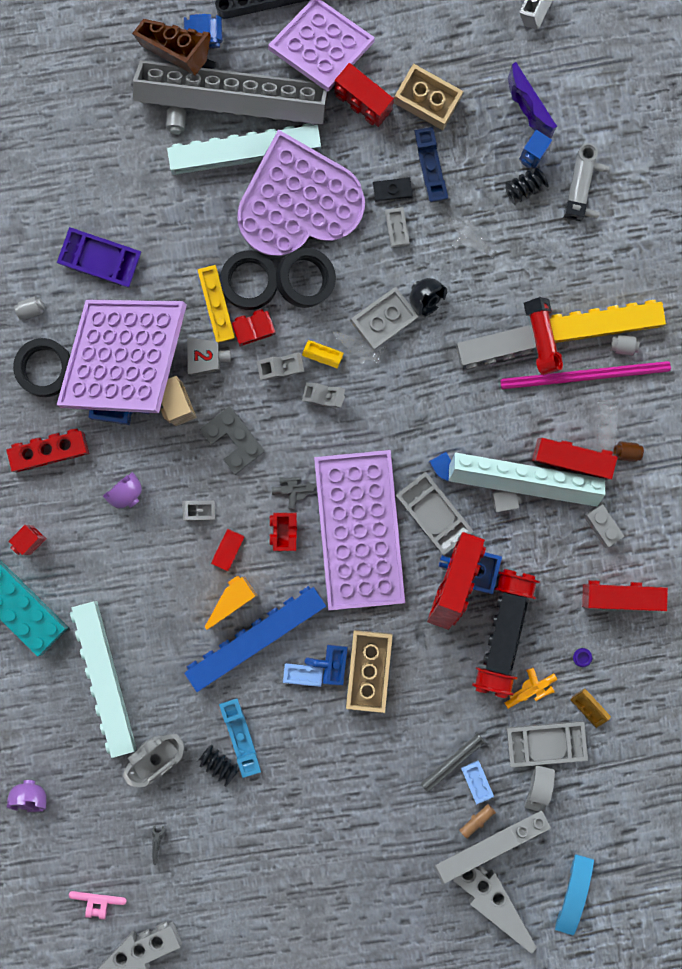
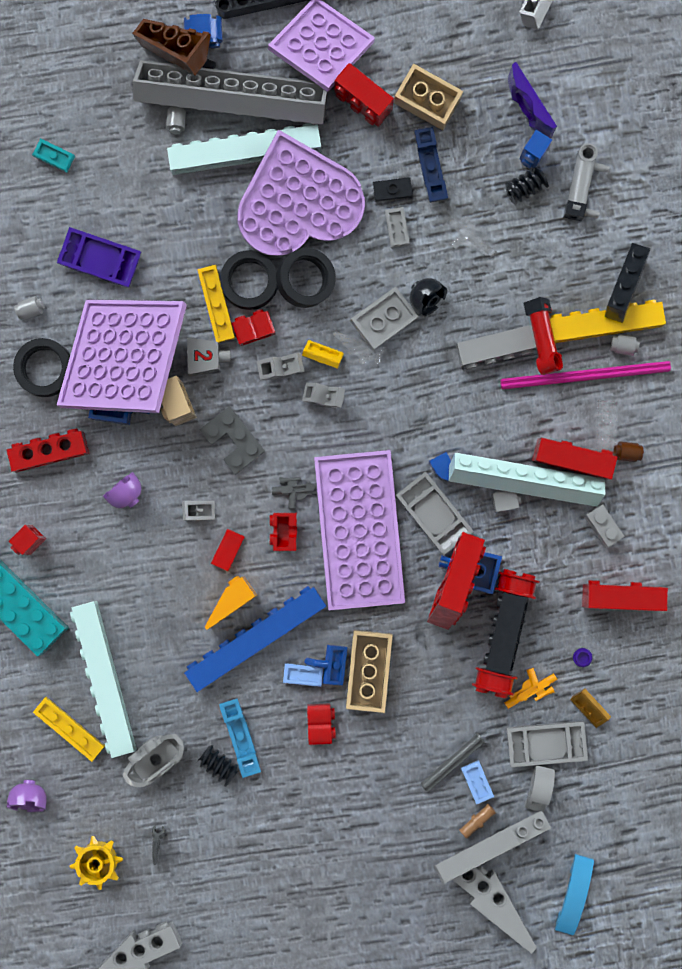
(53, 155): none -> teal plate
(69, 729): none -> yellow plate
(90, 872): none -> yellow brick
(93, 899): bright pink piece -> none
(320, 723): none -> red brick
(627, 282): none -> black brick

